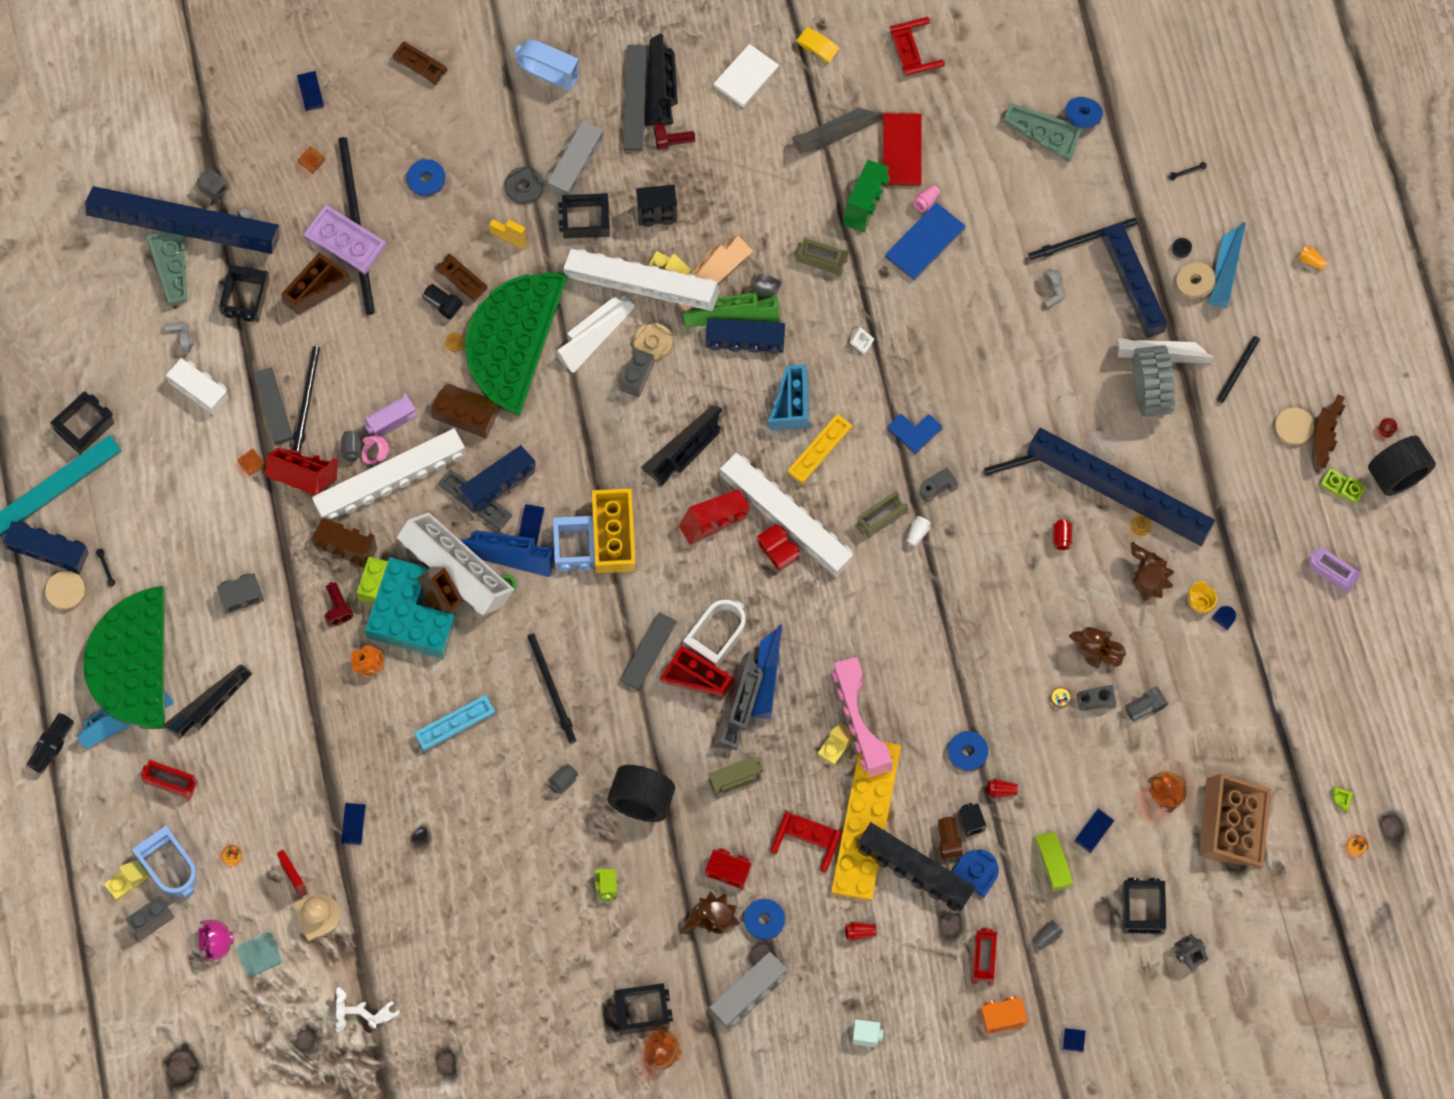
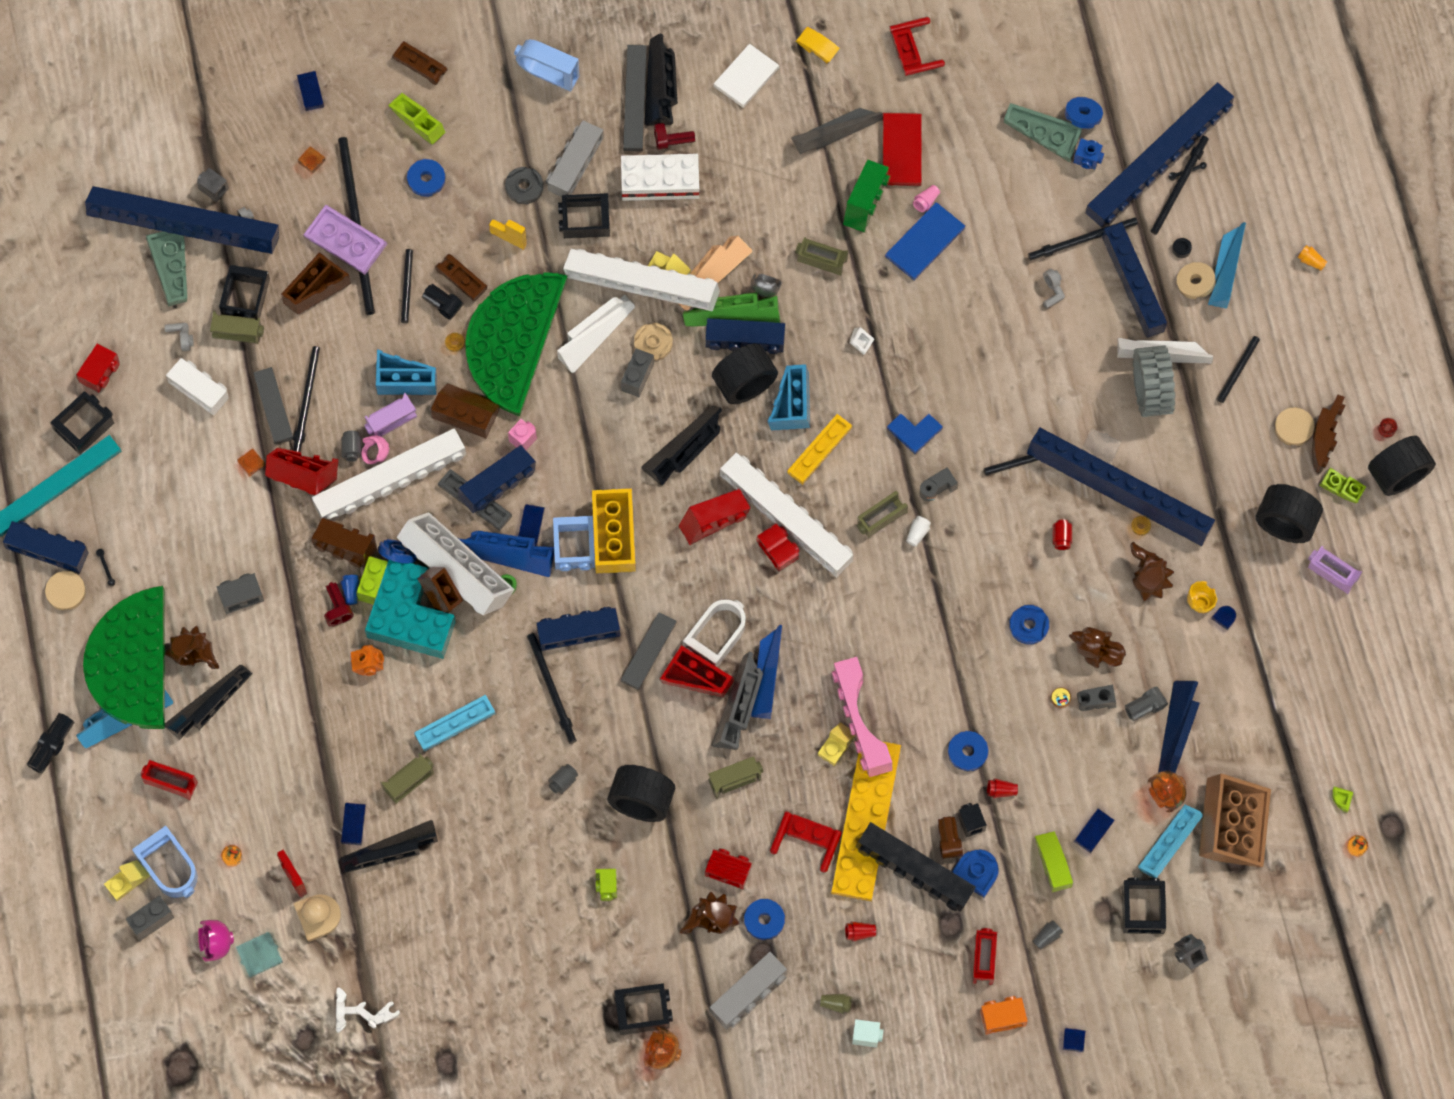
(98, 368): none -> red brick
(191, 649): none -> reddish brown head
(236, 328): none -> olive window
(350, 586): none -> blue cone
(391, 849): none -> black wedge
(396, 551): none -> blue tile
(402, 376): none -> dark azure wedge
(407, 286): none -> black bar
(408, 778): none -> olive window
(417, 118): none -> lime slope
(522, 434): none -> bright pink brick
(578, 629): none -> dark blue brick
(656, 205): black brick -> none
(660, 177): none -> white brick
(744, 374): none -> black tyre
(836, 1002): none -> olive cone
(1026, 635): none -> blue tile
(1088, 154): none -> blue brick
(1159, 155): none -> dark blue brick
(1170, 841): none -> medium azure plate
(1179, 723): none -> dark blue wedge
(1196, 155): none -> black bar
(1289, 513): none -> black tyre

